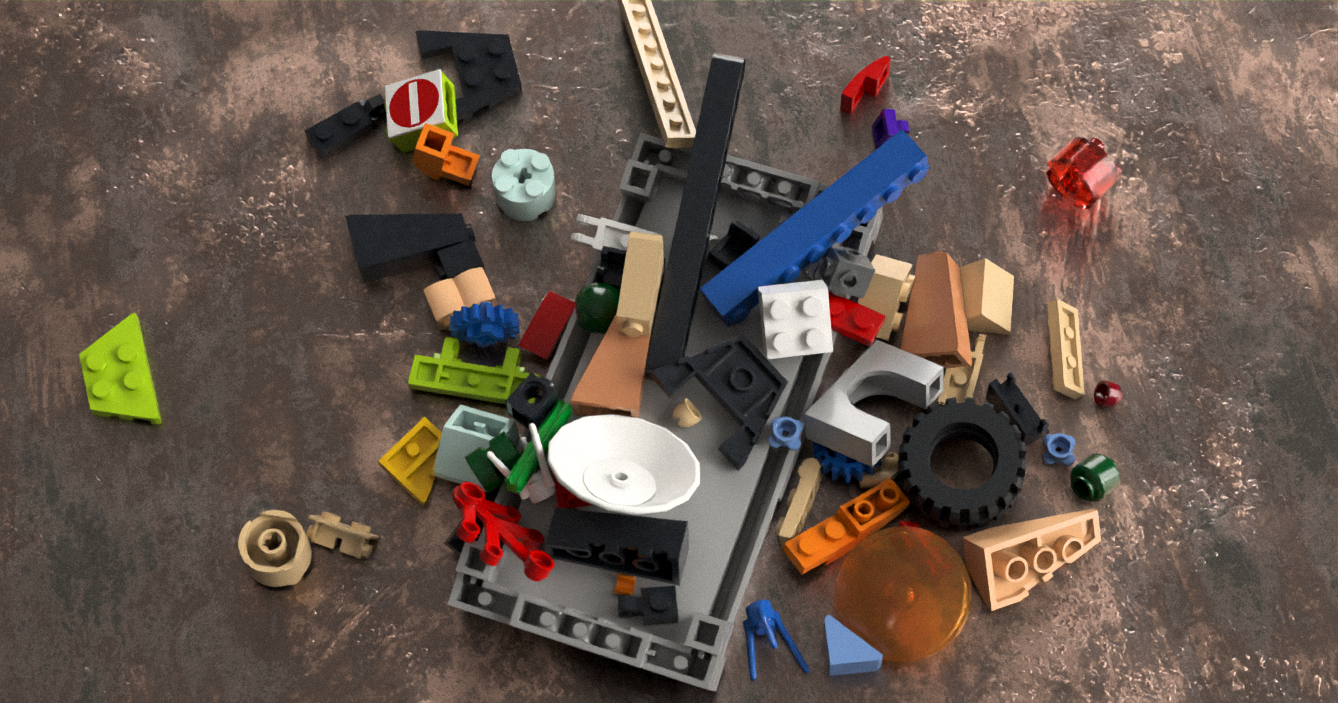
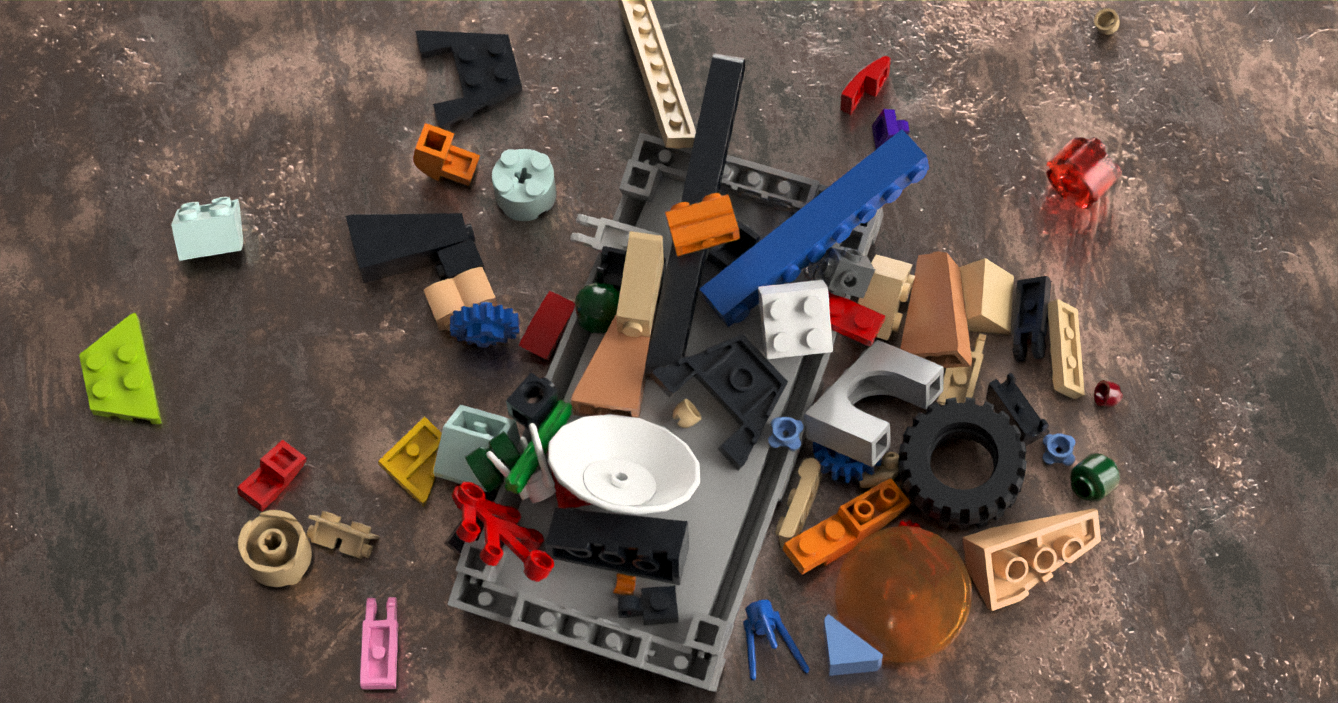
(207, 228): none -> light aqua slope
(273, 475): none -> red slope
(346, 125): black hinge -> none
(379, 647): none -> bright pink hinge
(416, 102): piece -> none
(453, 377): lime hinge -> none
(702, 224): none -> orange brick
(1031, 317): none -> black hinge
(1104, 19): none -> tan hinge

